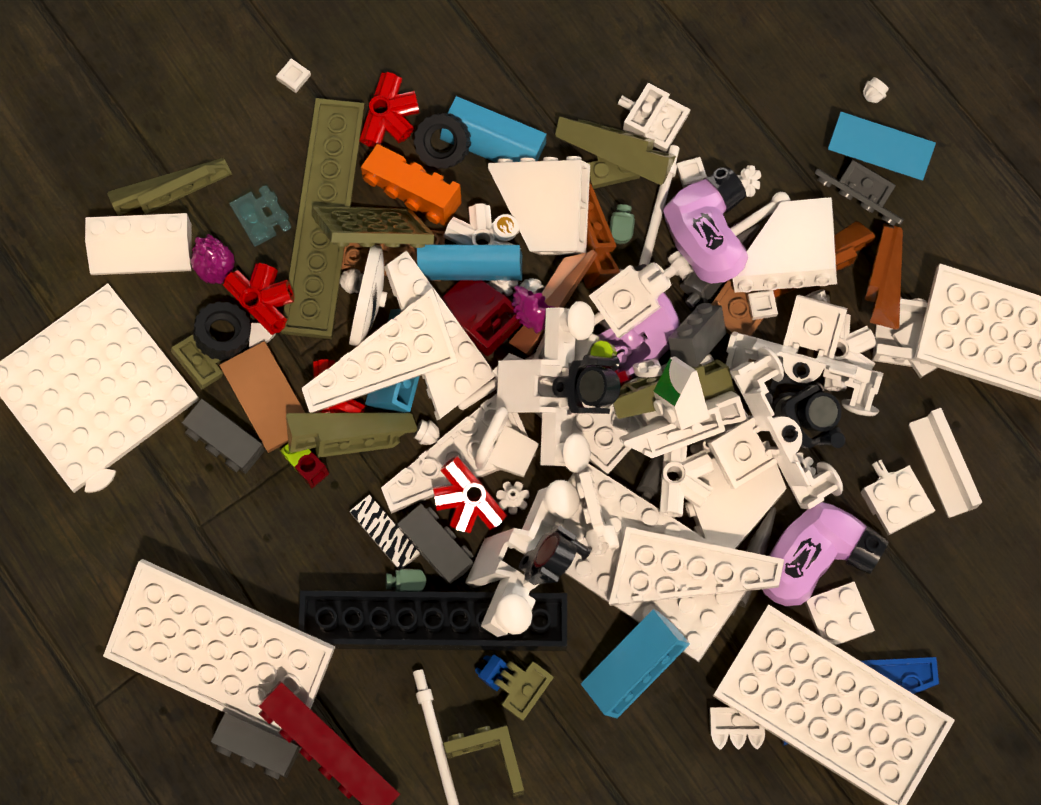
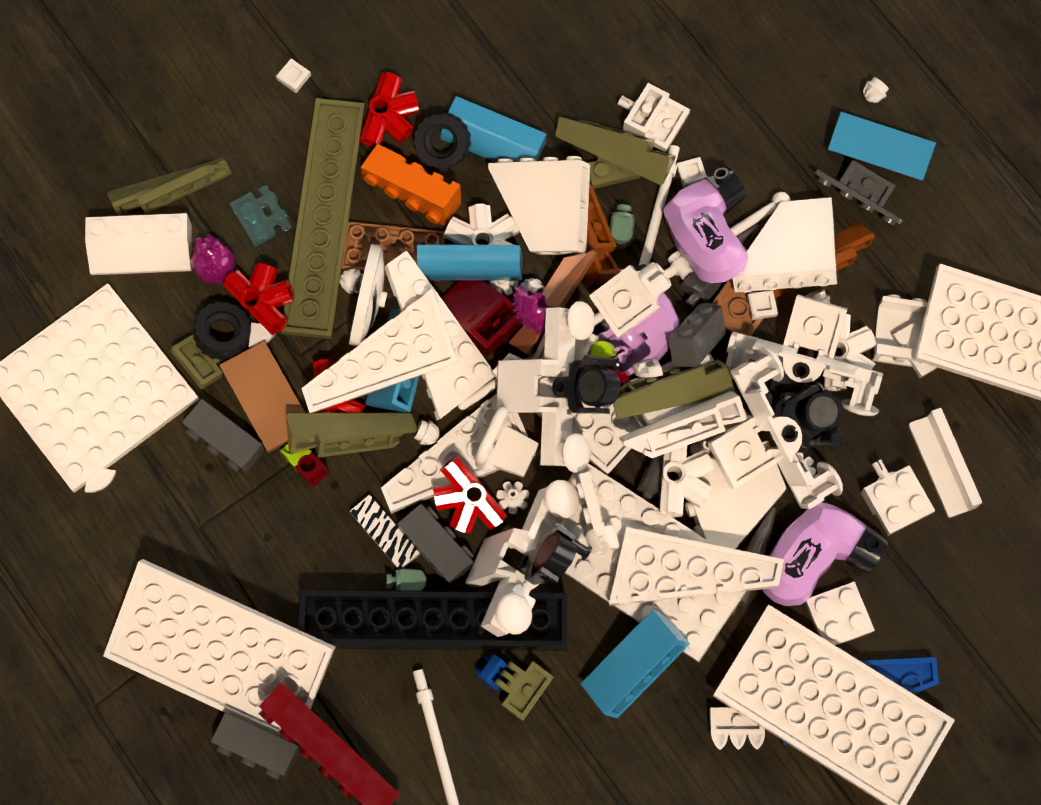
(372, 226): olive plate -> none
(487, 738): olive bracket -> none
(505, 227): white tile -> none
(680, 395): white slope -> none
(749, 179): white plant -> none
(885, 278): dark orange wedge -> none

